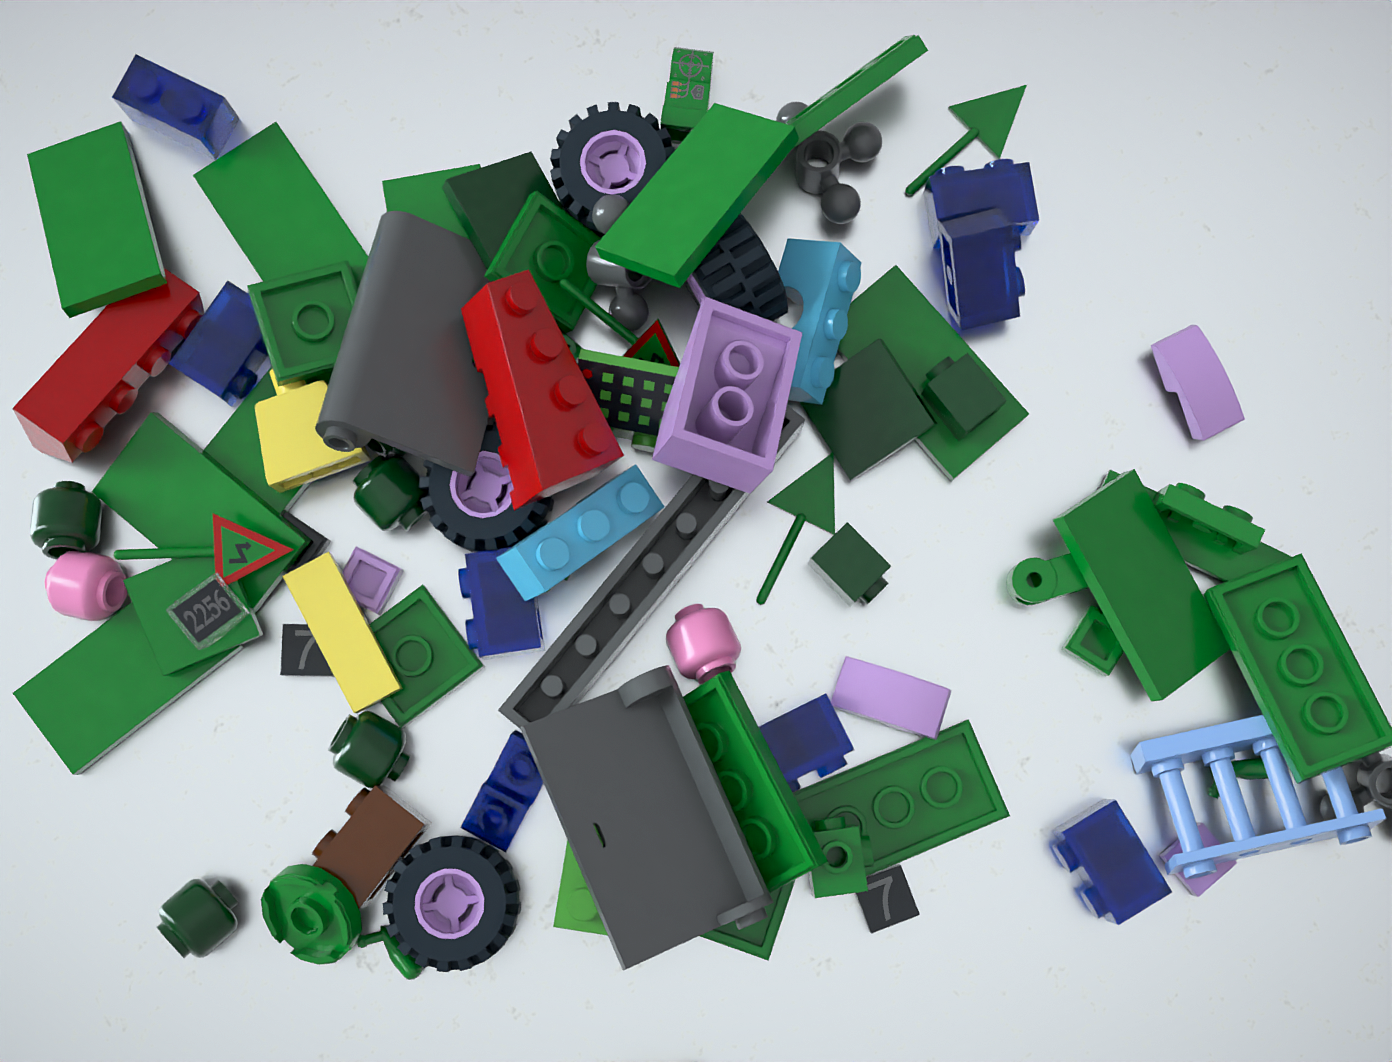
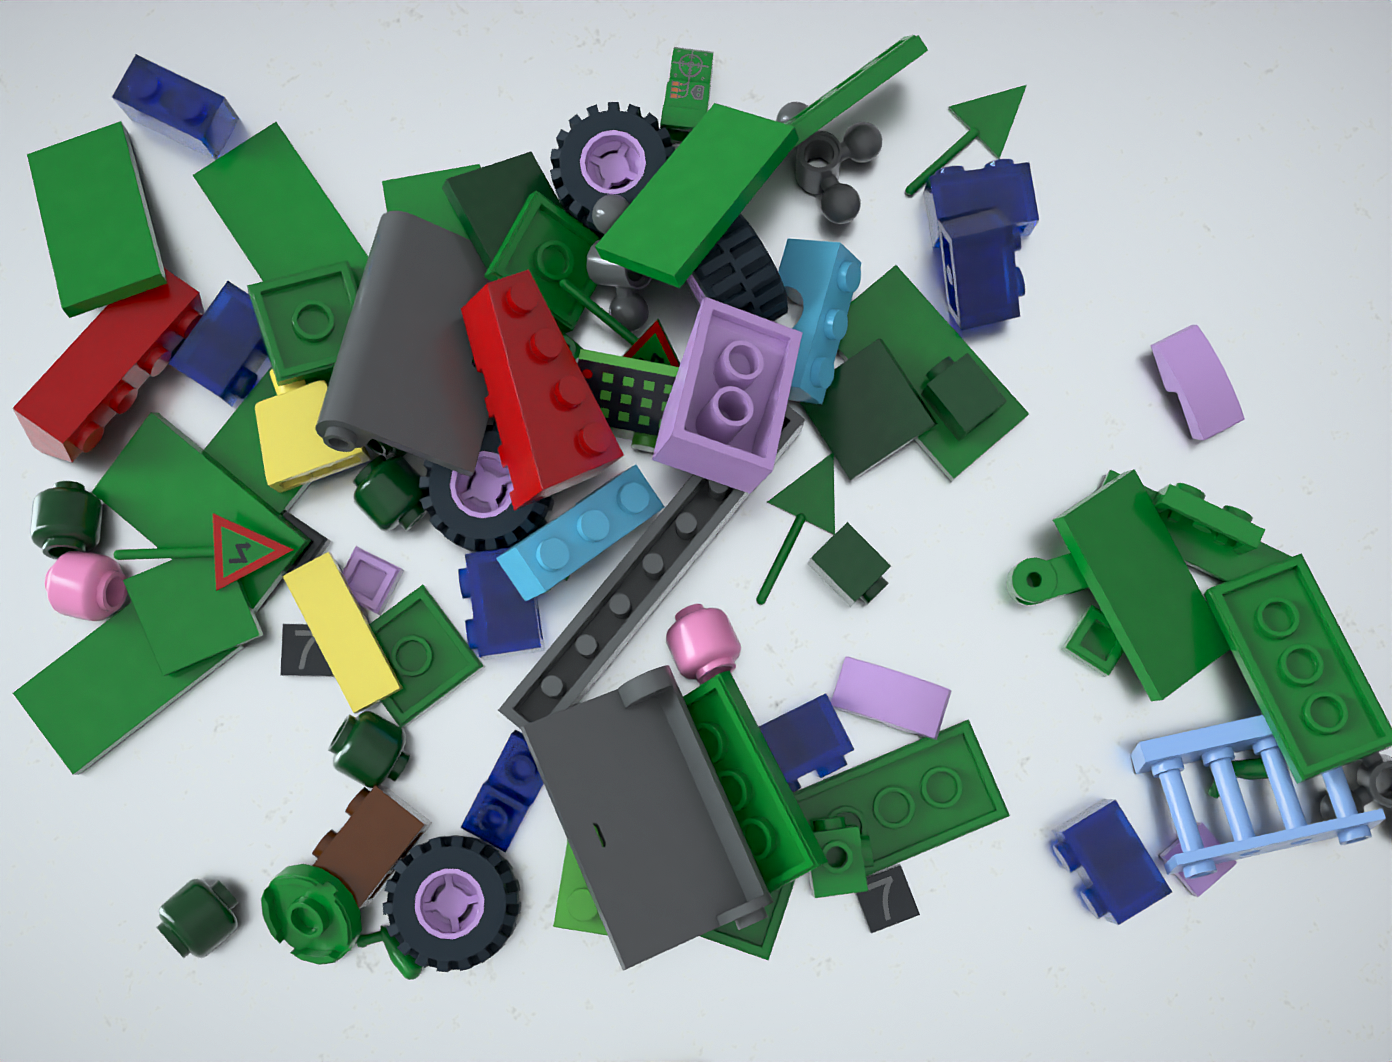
(207, 612): slope -> none

